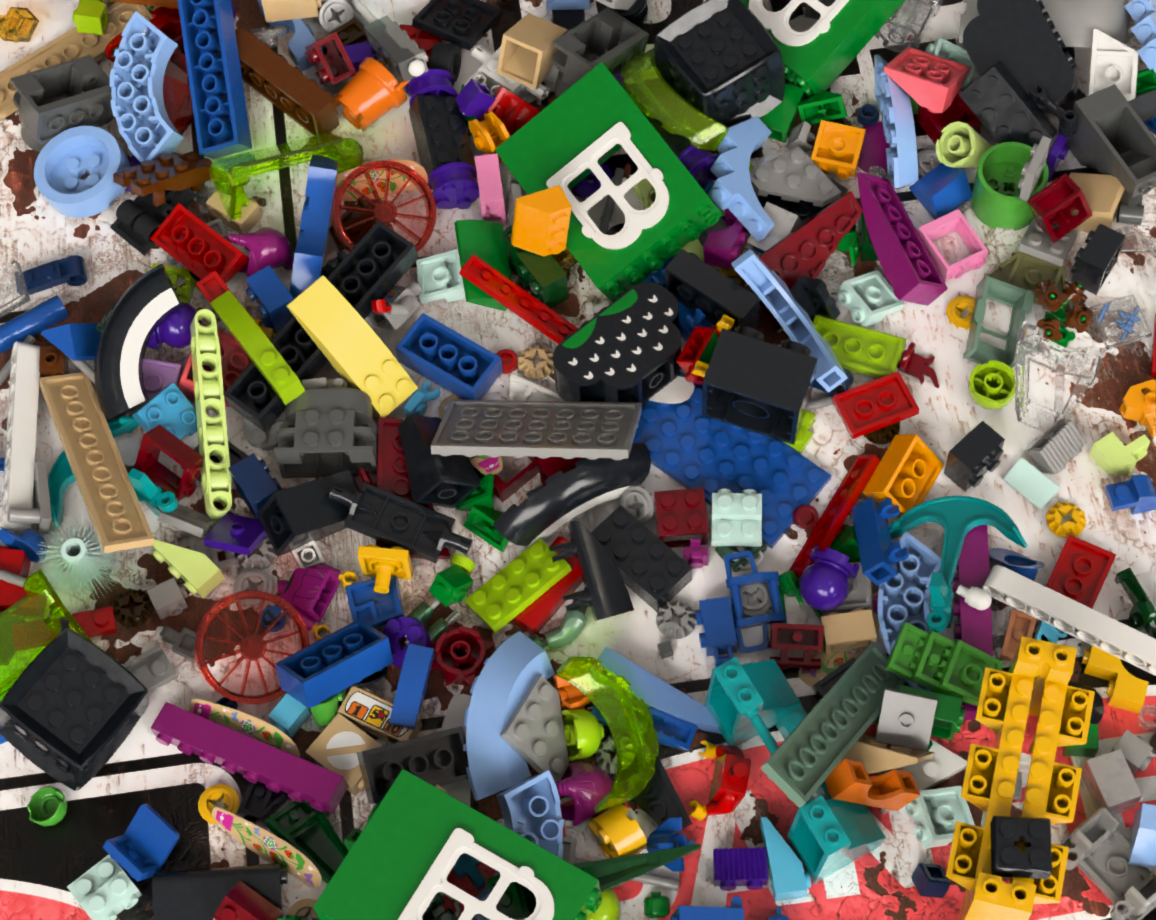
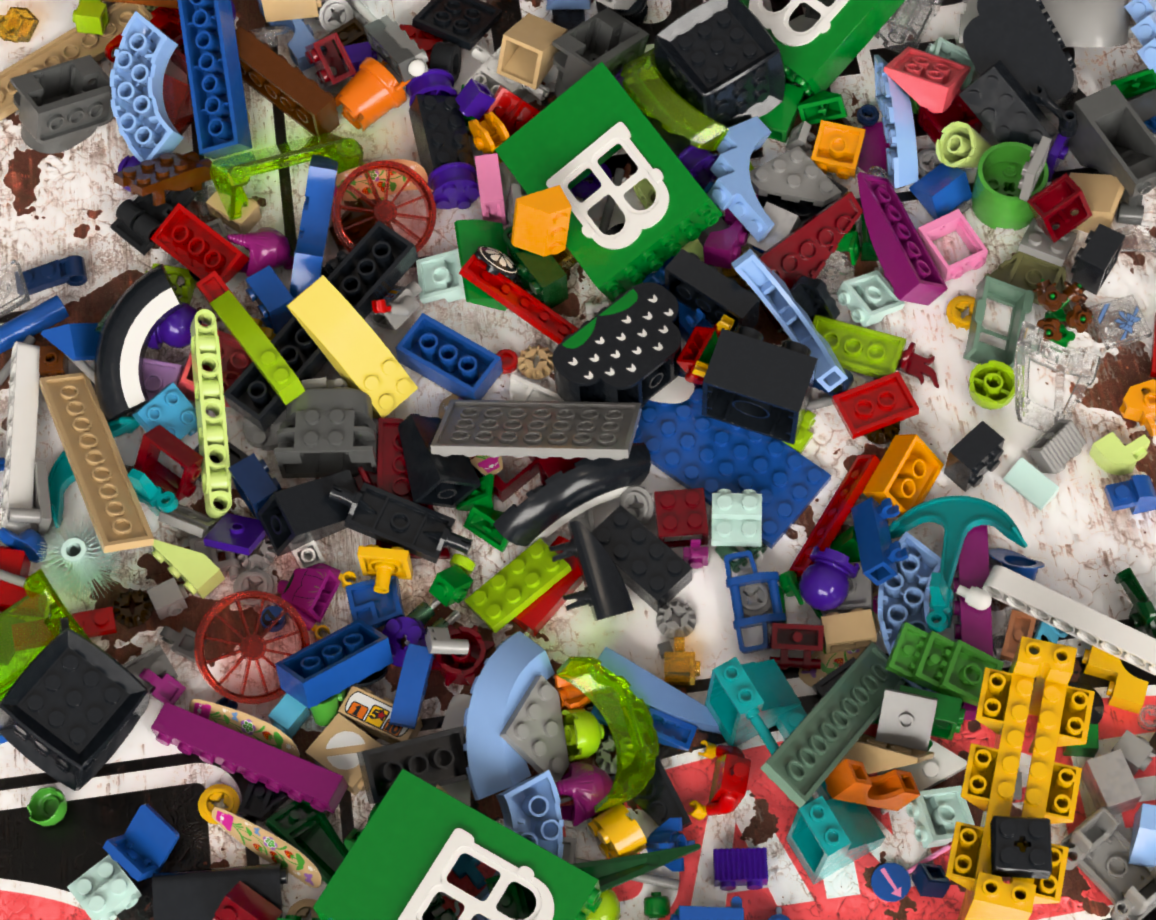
(67, 160): light blue brick -> none
(164, 687): none -> magenta plate
(418, 402): dark azure plate -> none
(439, 642): none -> light grey piece
(496, 261): none -> black dish
(567, 632): sand green arm -> none
(679, 665): none -> clear yellow brick
(717, 629): blue brick -> none
(784, 867): medium azure slope -> none
(805, 516): dark red tile -> none
(892, 881): none -> blue piece
(1054, 519): yellow gear -> none
(1081, 571): red plate -> none
(1113, 64): white wing -> none

